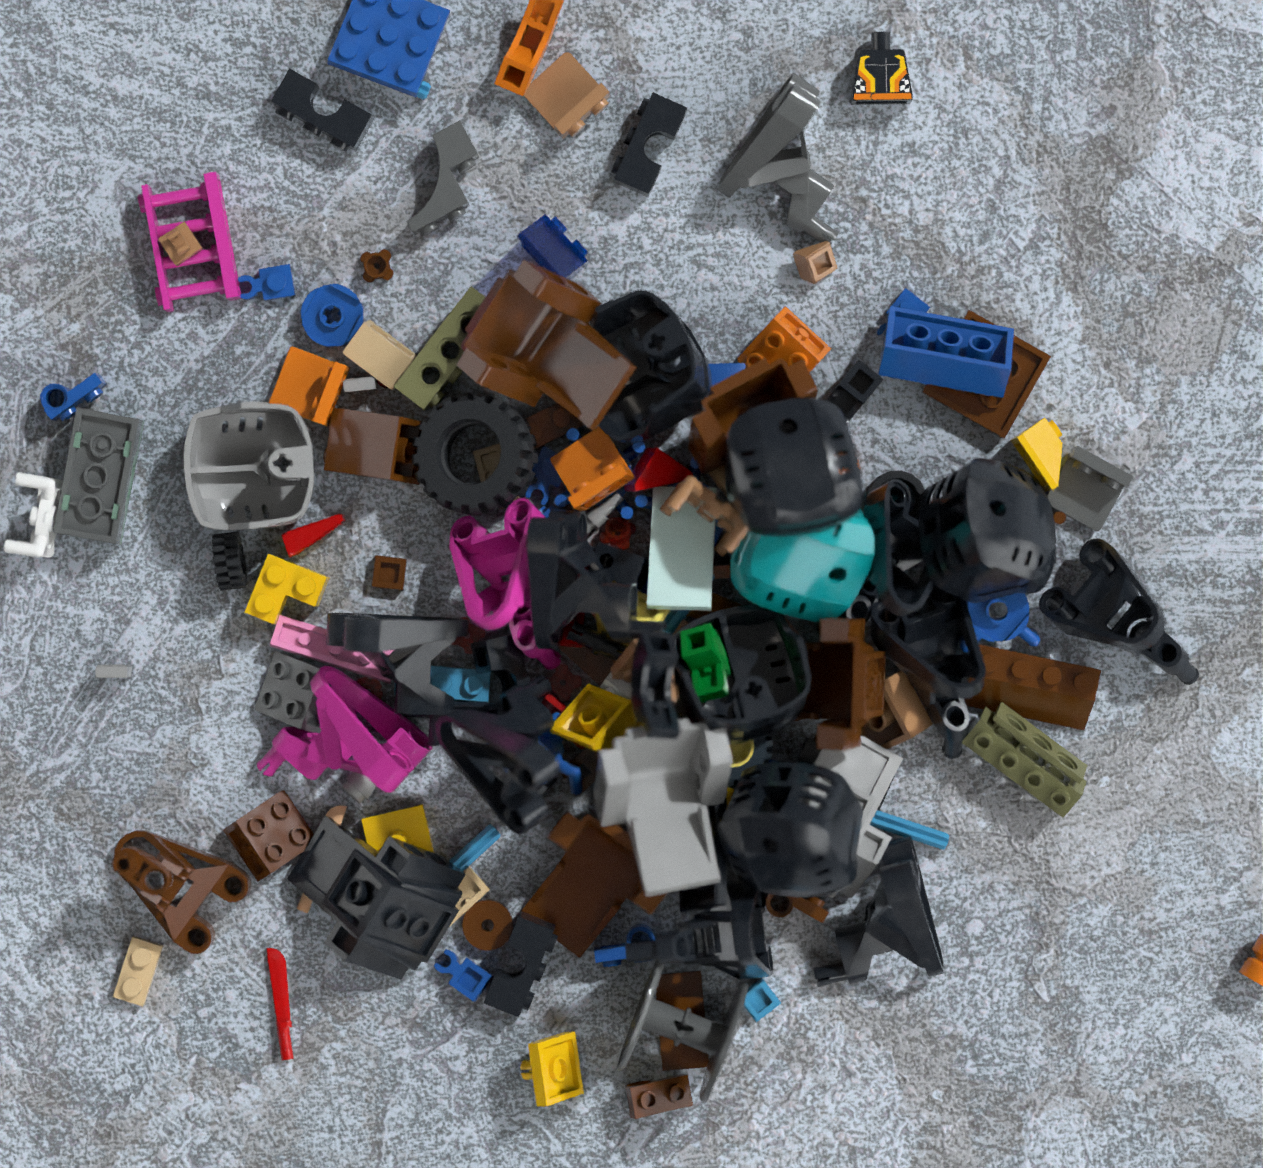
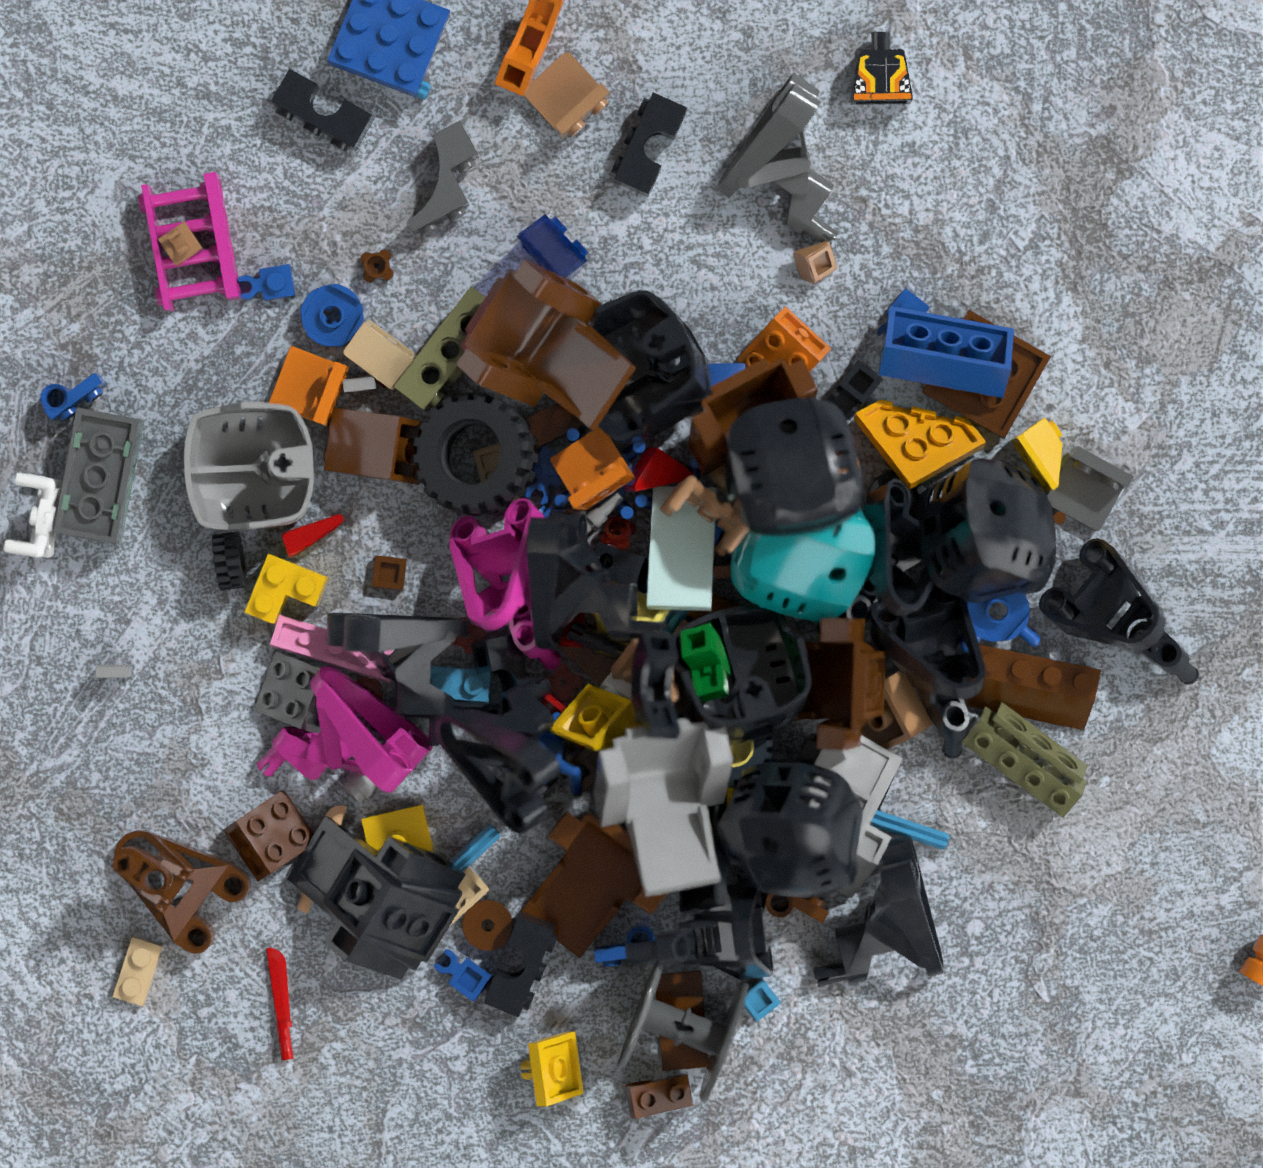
(918, 440): none -> light orange plate

